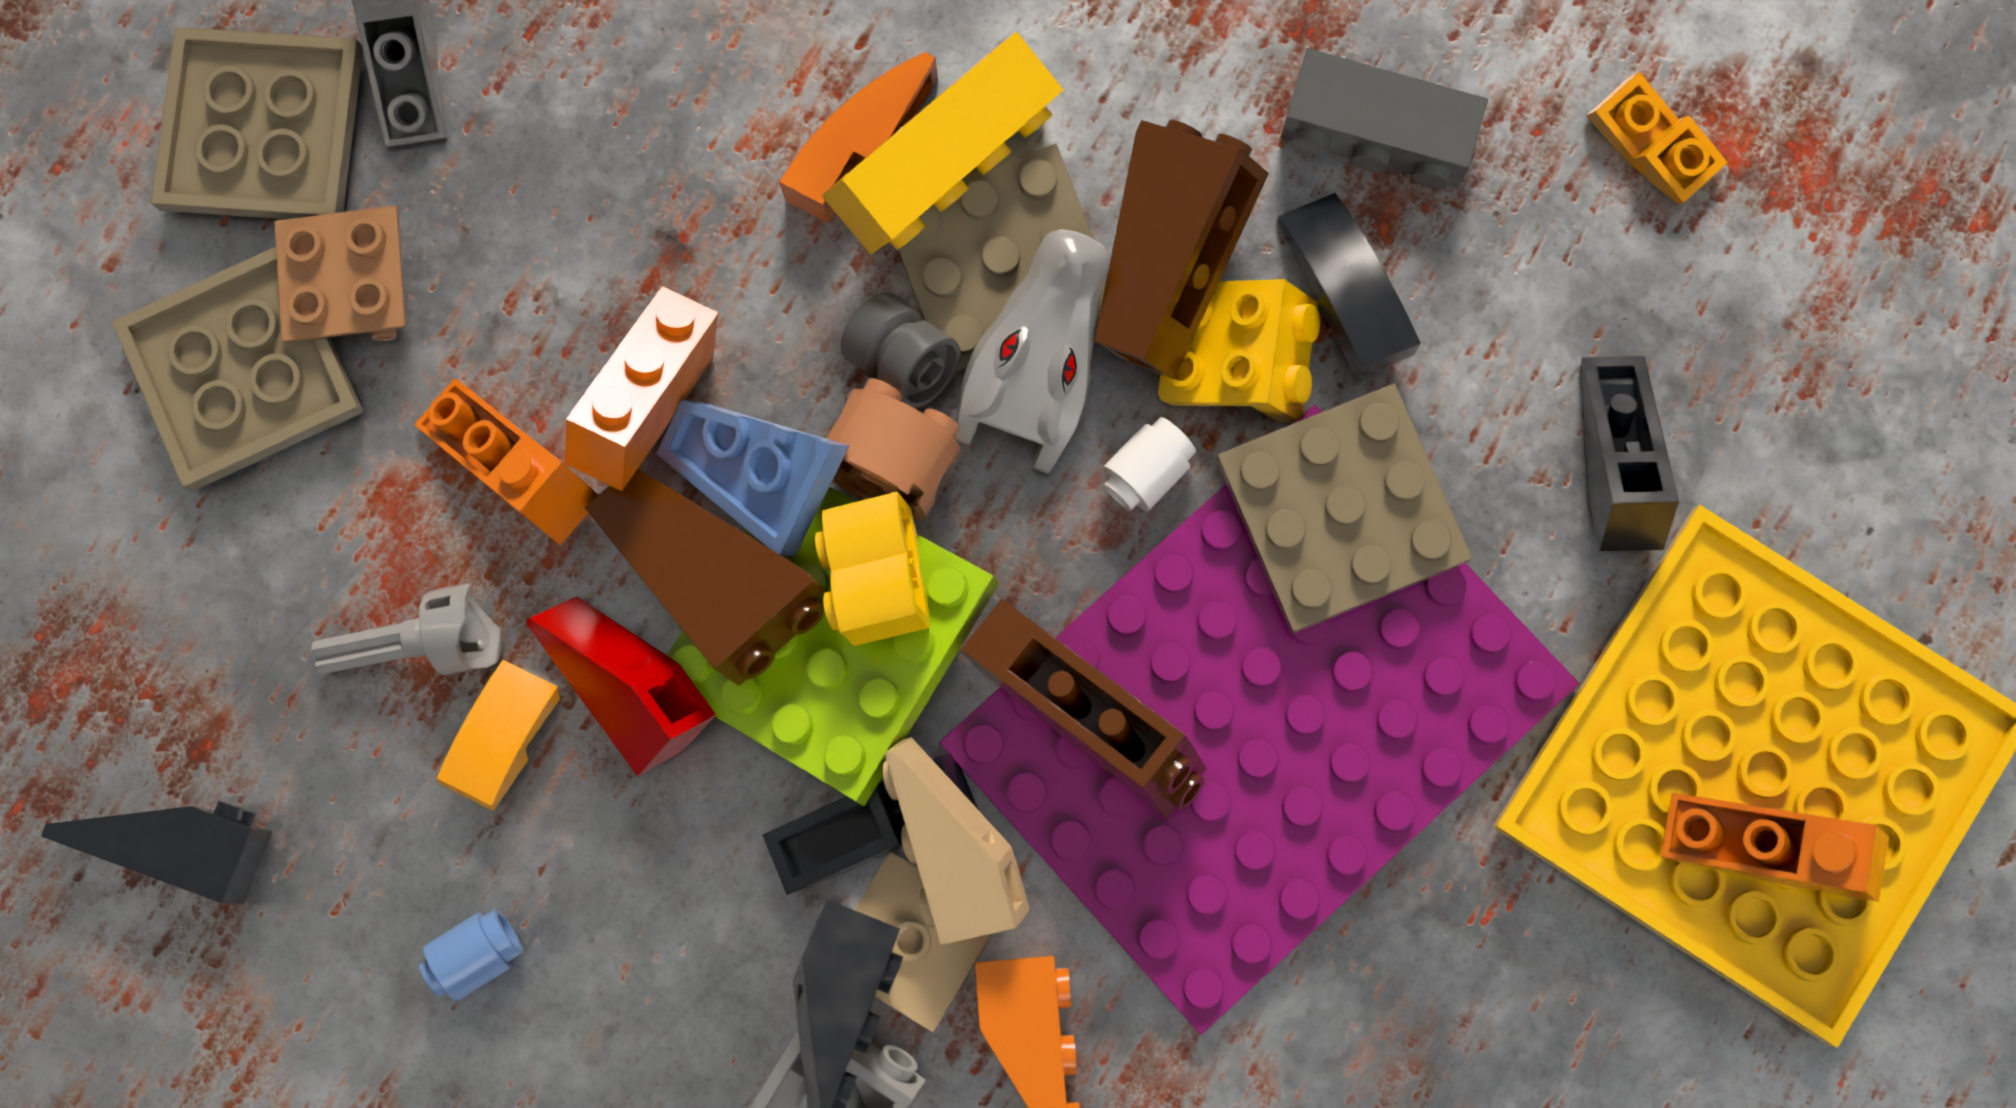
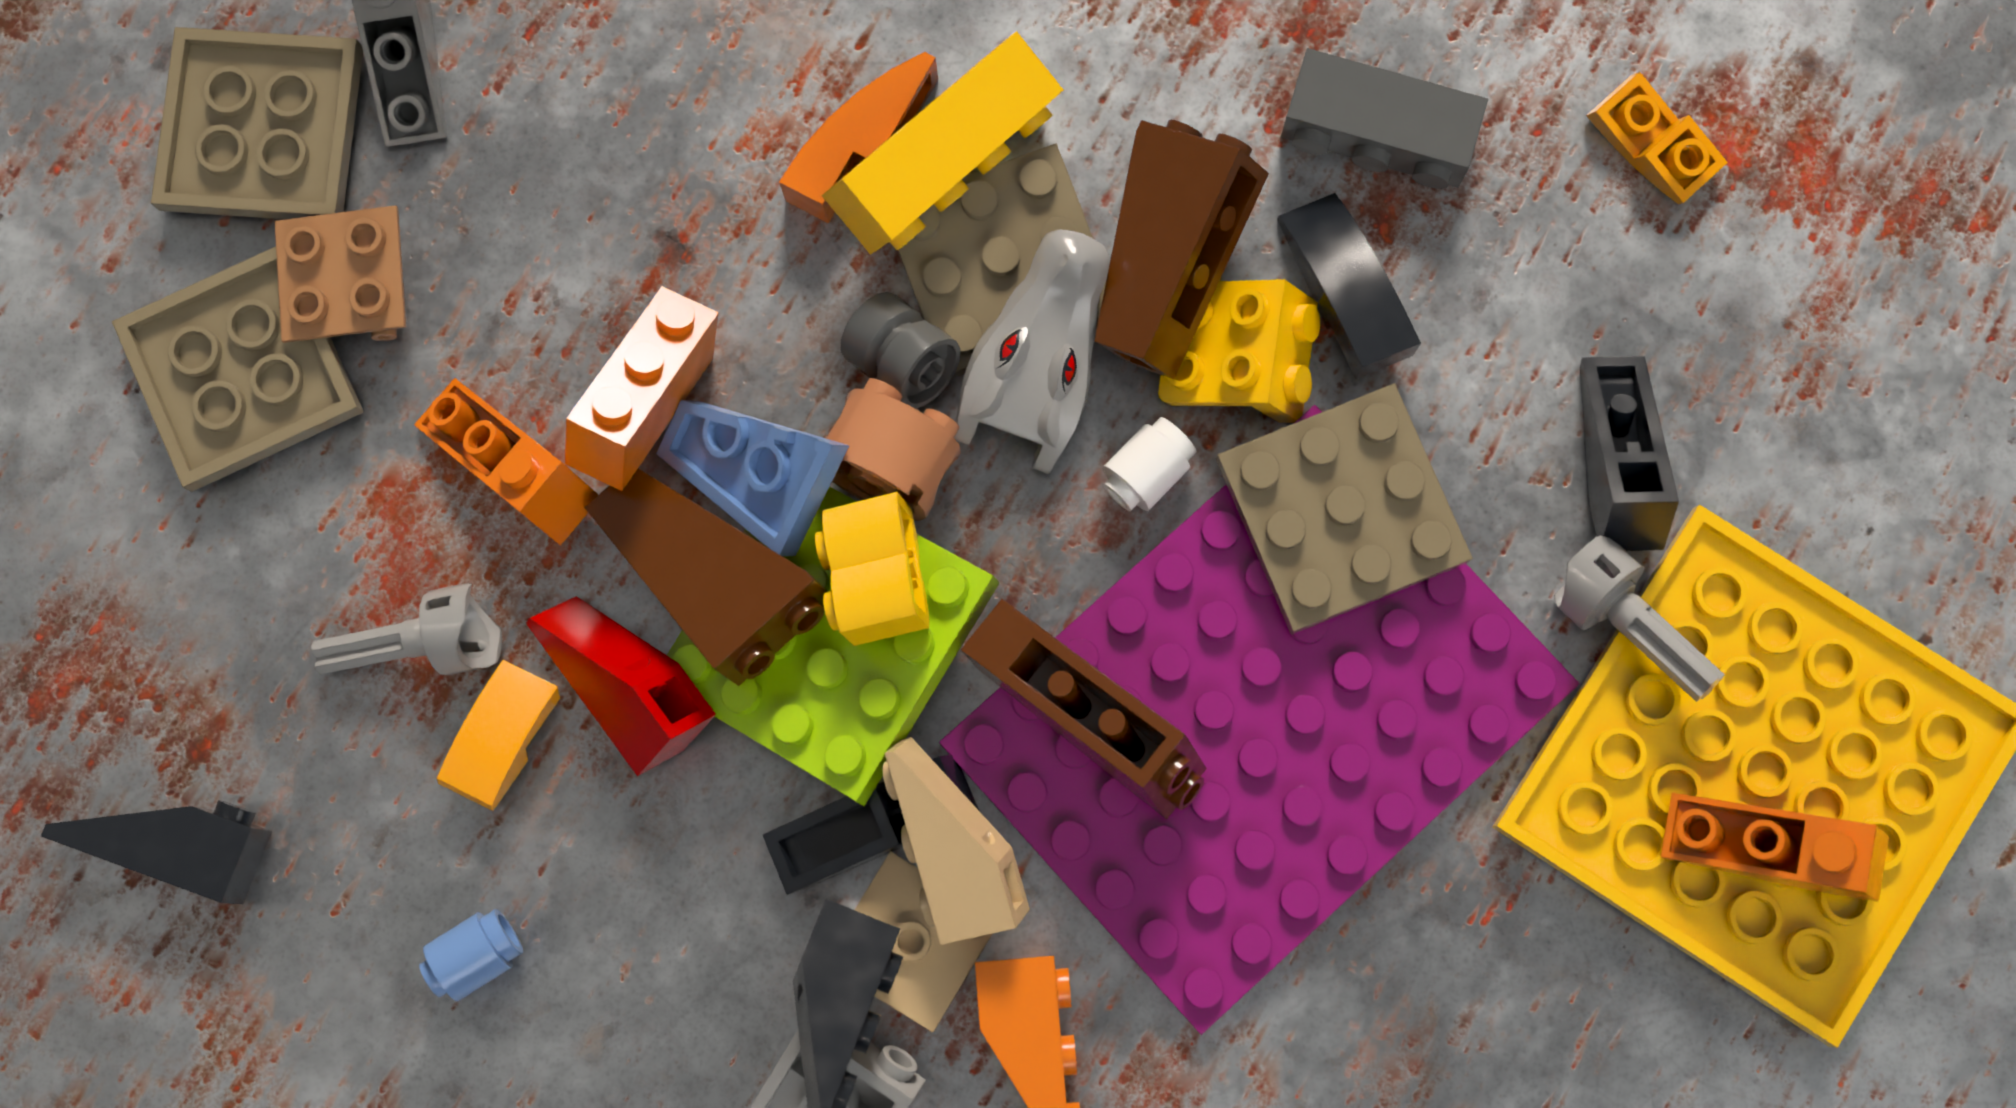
(1606, 592): none -> light grey piece

